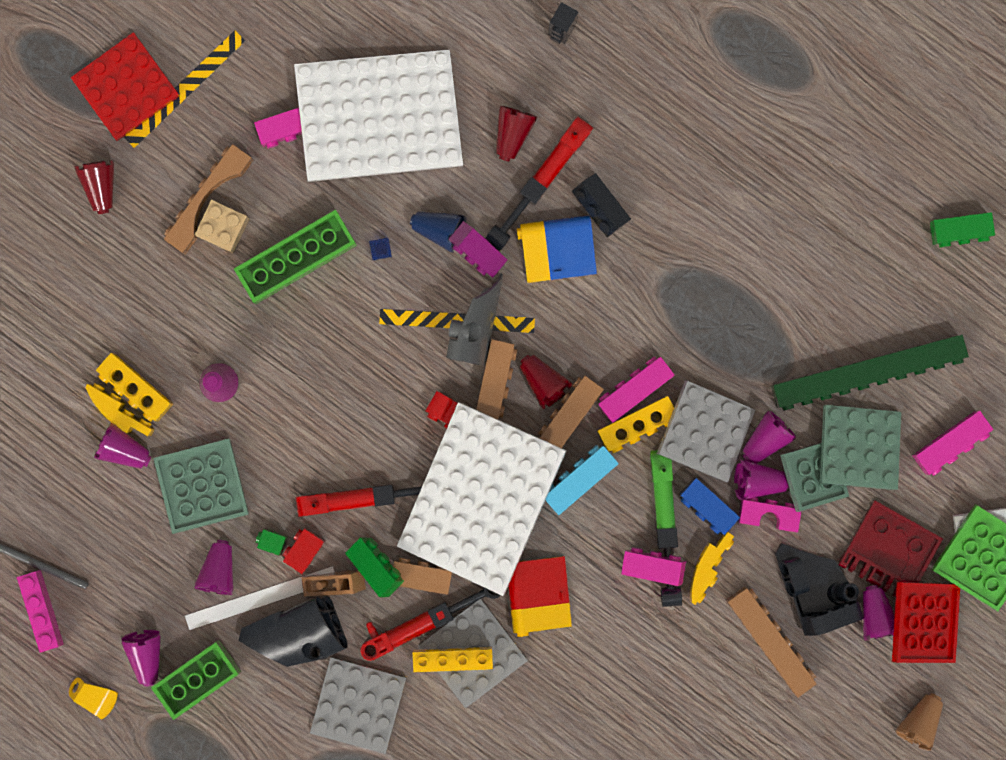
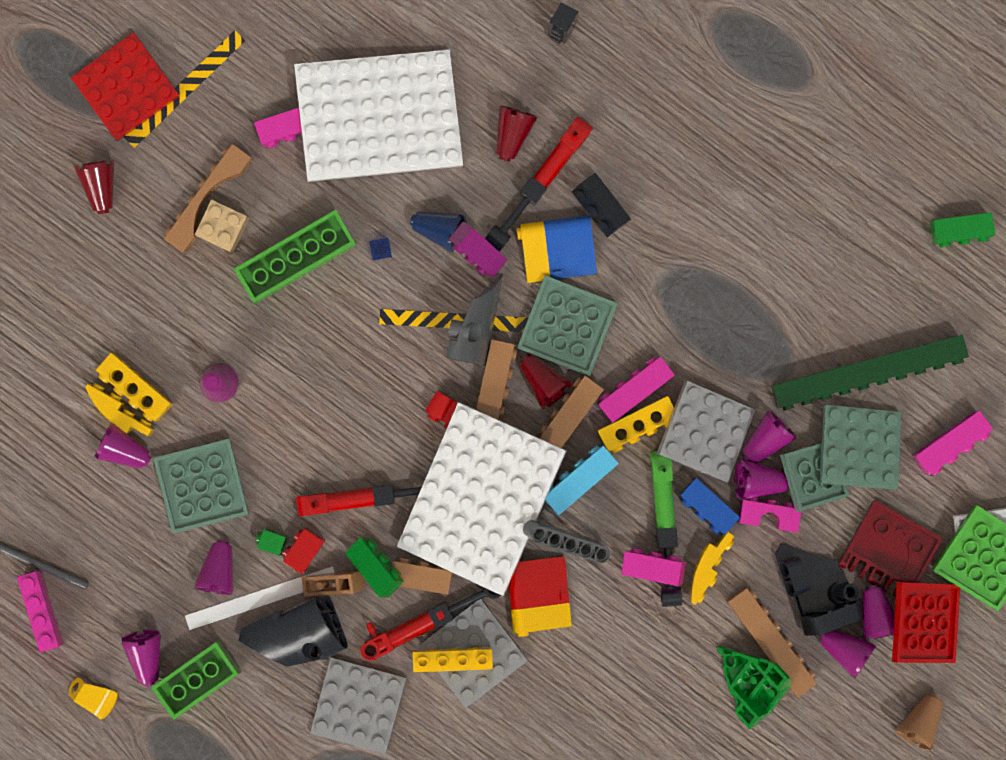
(567, 325): none -> sand green plate
(591, 549): none -> dark grey beam
(754, 684): none -> green wedge
(847, 650): none -> magenta cone

